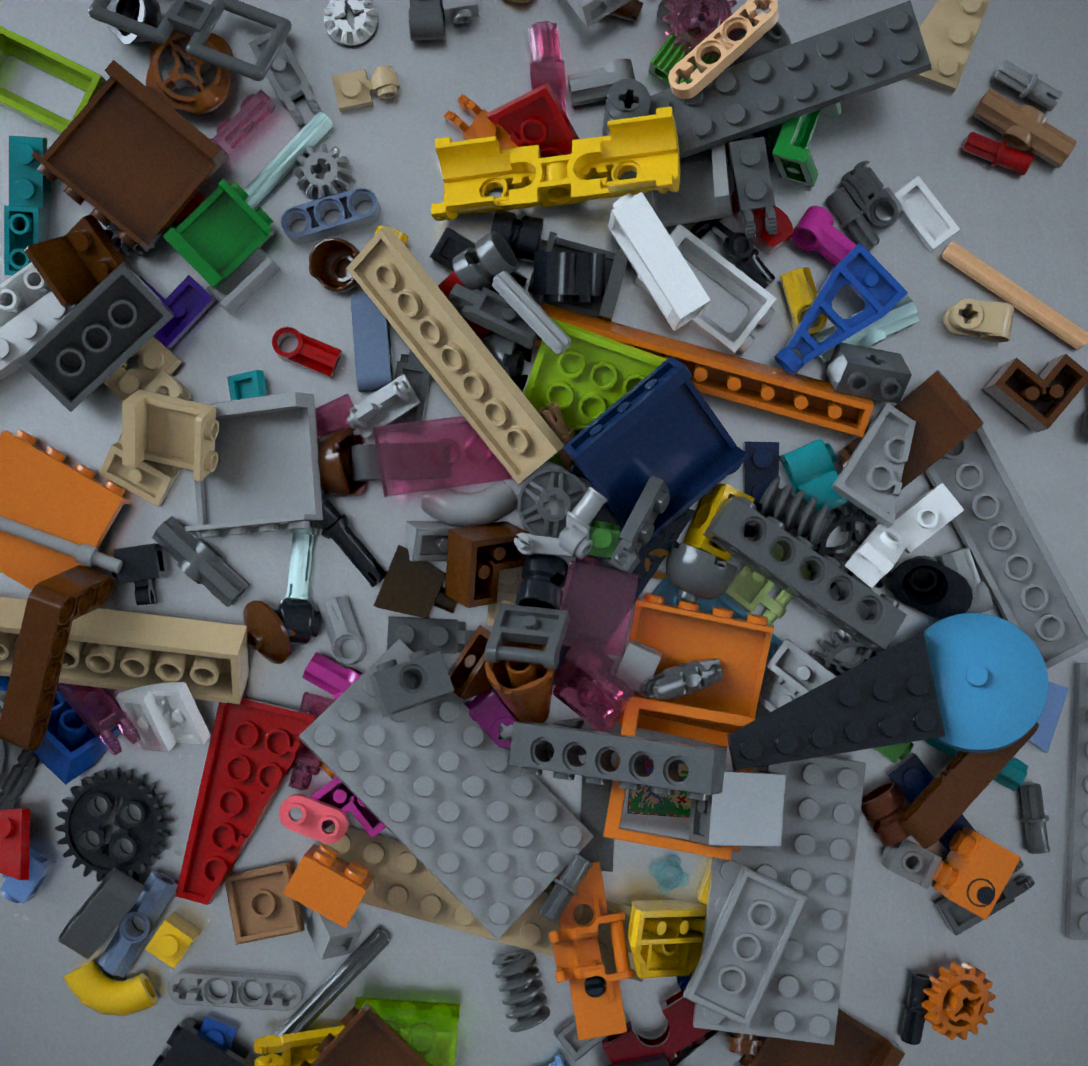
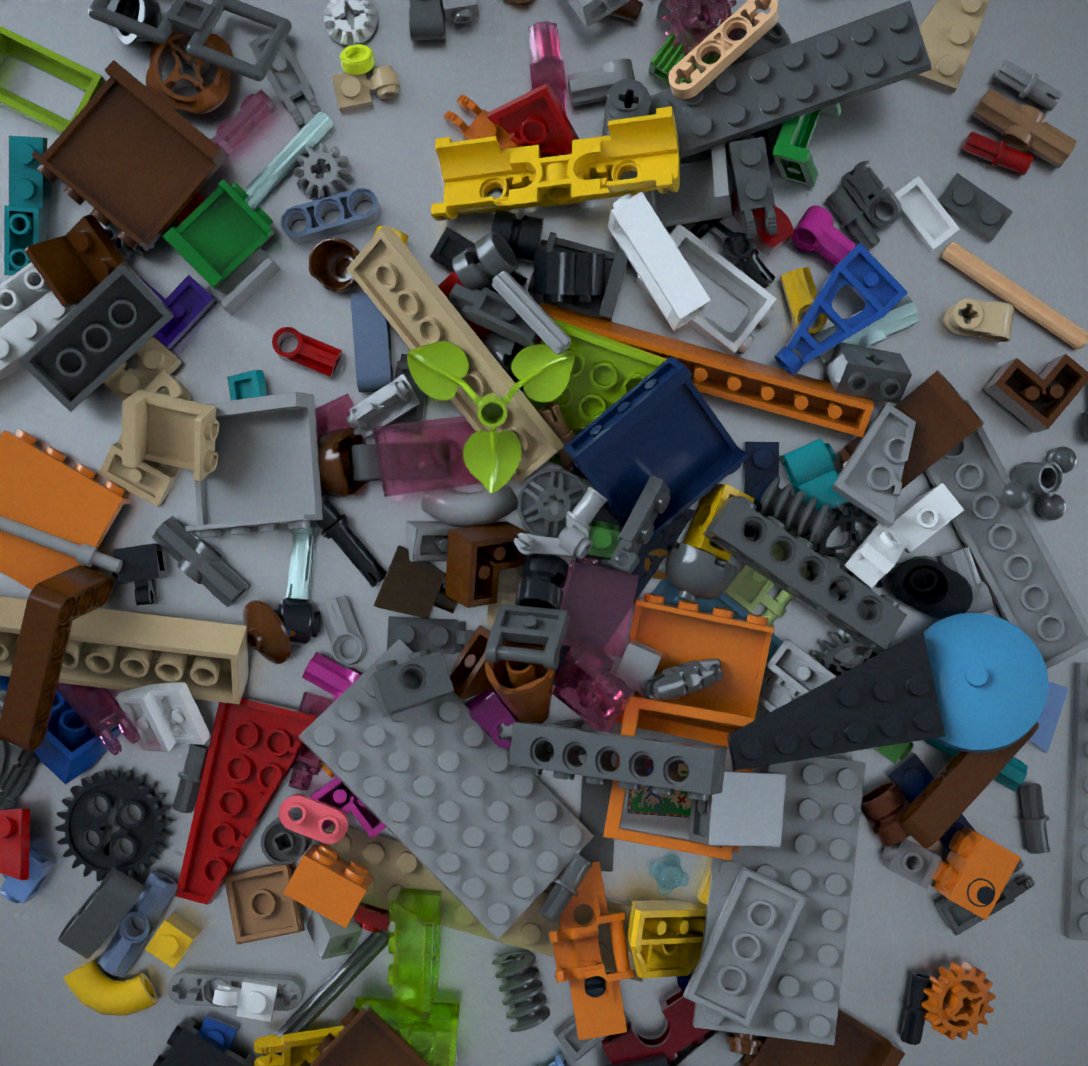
(190, 778): none -> dark grey axle
(254, 998): none -> white plate
(282, 844): none -> dark grey wheel
(357, 59): none -> neon yellow tile
(372, 918): none -> red plate
(415, 949): none -> clear neon green slope
(491, 455): none -> lime plant
(974, 207): none -> dark grey plate
(1042, 479): none -> dark grey piece

